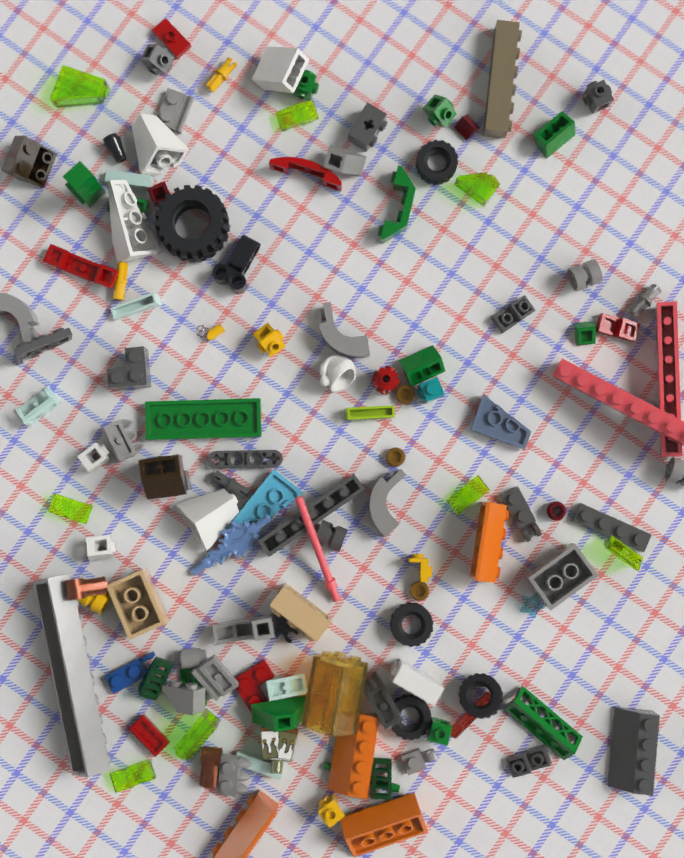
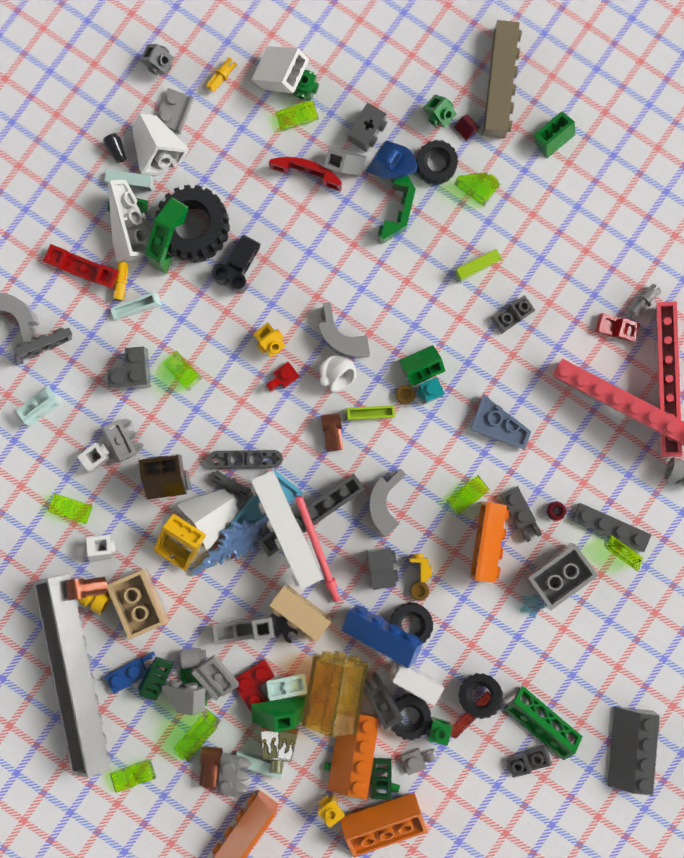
(29, 161): dark brown slope -> none
(78, 89): clear neon green slope -> none
(83, 184): green arch -> none
(149, 735): red plate -> none
(158, 192): dark red slope -> none
(162, 230): none -> green slope
(171, 38): red plate -> none
(182, 370): none -> clear neon green slope
(184, 534): none -> yellow window
(203, 419): green plate -> none
(209, 334): arm -> none
(284, 375): none -> red plate
(287, 530): none -> white brick
(331, 535): dark grey wheel -> none
(332, 427): none -> copper piece
(381, 386): red brick -> none
(381, 567): none -> dark grey brick
(382, 636): none -> blue brick
(393, 162): none -> blue shield
(395, 457): pearl gold tile -> none
(477, 265): none -> lime piece
(585, 333): green slope -> none
(587, 274): light grey wheel -> none
(597, 96): dark grey brick -> none

